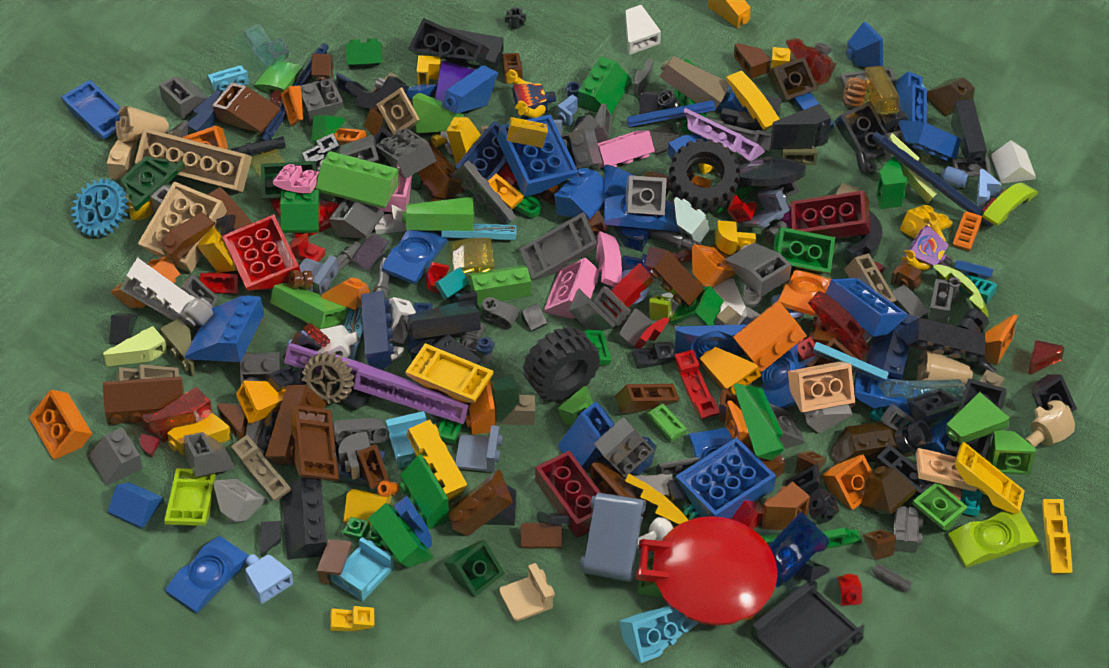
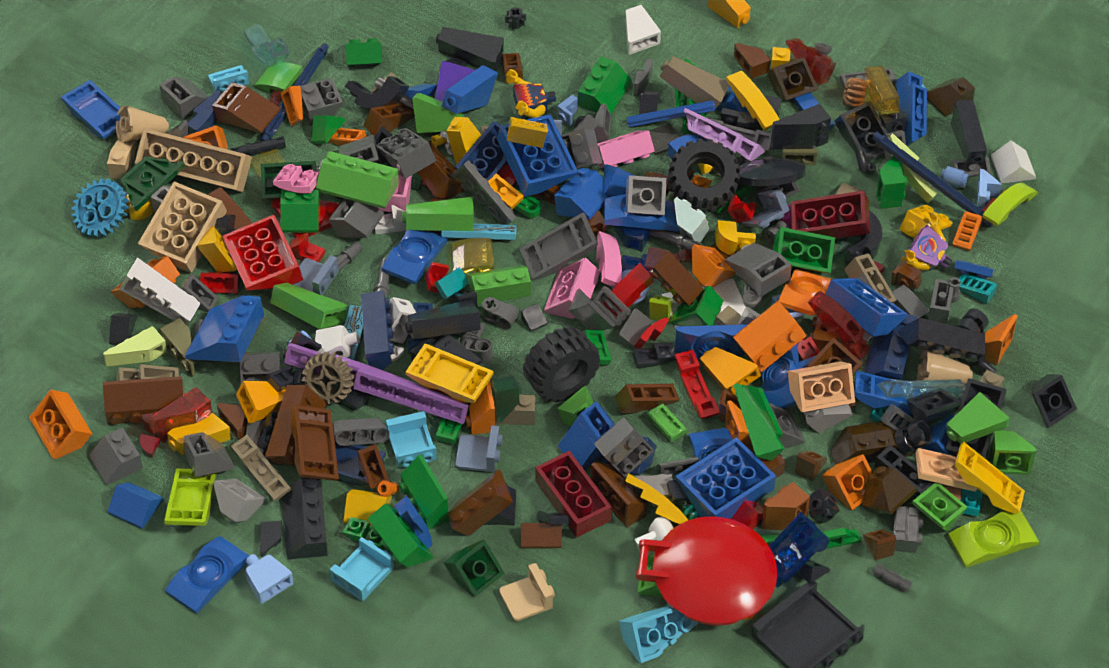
(185, 236): reddish brown slope -> none
(198, 312): light grey head -> none
(300, 279): reddish brown wheel -> none
(317, 334): clear red axle -> none
(319, 152): slope -> none
(322, 66): reddish brown brick -> none
(333, 559): reddish brown panel -> none
(341, 81): dark blue slope -> none
(347, 293): orange slope -> none
(348, 452): dark grey brick -> none
(352, 620): yellow slope -> none
(370, 251): clear purple slope -> none
(398, 111): tan slope -> none
(426, 441): yellow wedge -> none
(428, 68): yellow piece -> none
(437, 40): black wedge -> none
(487, 348): dark blue plate -> none
(572, 89): dark blue plate -> none
(613, 536): sand blue windscreen -> none
(667, 100): black wheel -> none
(806, 480): black slope -> none
(850, 589): red bracket -> none
(857, 365): medium azure tile -> none
(865, 47): blue slope -> none
(931, 139): blue slope -> none
(976, 299): lime slope -> none
(1044, 355): clear red slope -> none
(1052, 424): tan piece -> none
(1057, 536): yellow slope -> none

